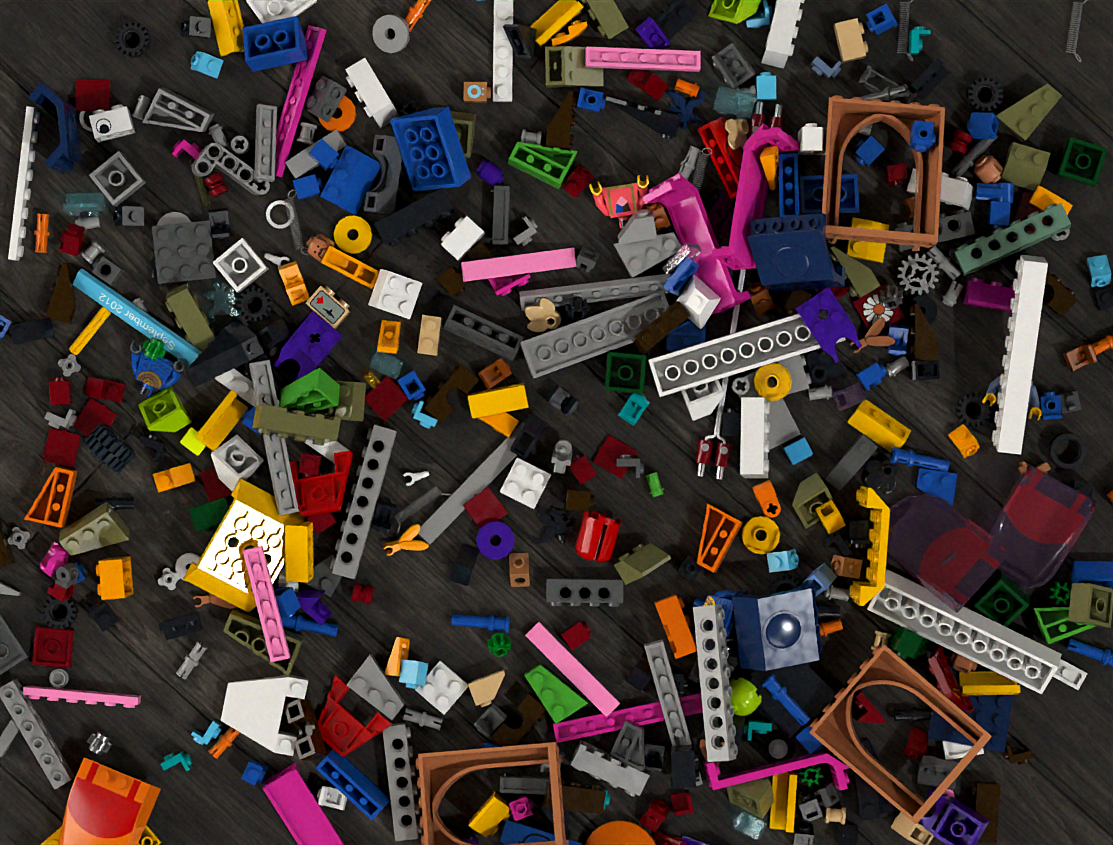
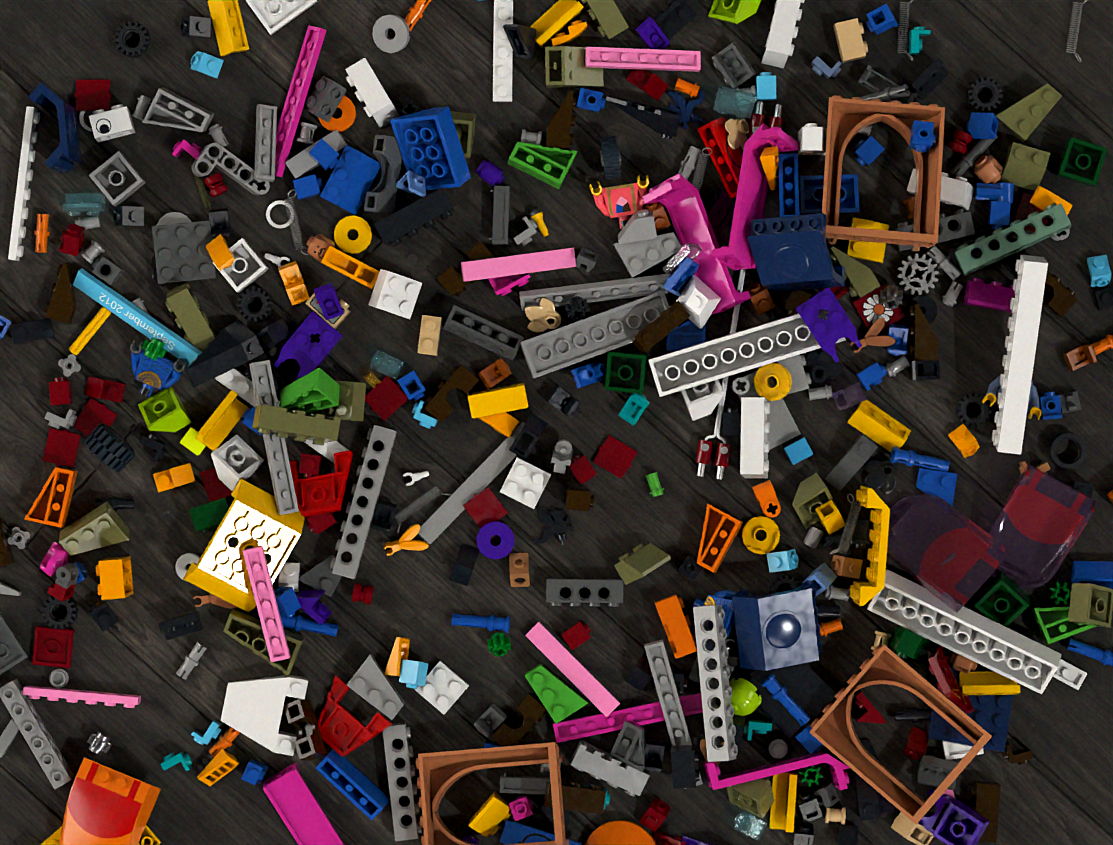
(164, 579): white plate -> none
(220, 252): none -> light orange slope
(221, 298): clear light blue piece -> none
(221, 764): none -> light orange slope
(234, 145): light grey bush -> none
(274, 44): blue slope -> none
(299, 552): yellow panel -> none
(328, 301): none -> dark purple slope
(331, 797): white bracket -> none
(389, 337): light orange slope -> none
(415, 183): none -> medium blue bracket
(423, 719): light grey pin -> none
(462, 238): white brick -> none
(476, 92): medium nougat brick -> none
(485, 688): tan slope -> none
(537, 216): none -> yellow piece
(577, 181): dark red bracket -> none
(588, 374): none -> blue hips
(597, 536): red cylinder -> none
(610, 157): none -> black wheel
(627, 460): dark grey bracket -> none
(682, 803): dark red panel -> none
(760, 17): dark azure bracket -> none
(813, 537): none -> light grey slope
(852, 527): none -> light grey piece
(896, 174): dark red brick -> none

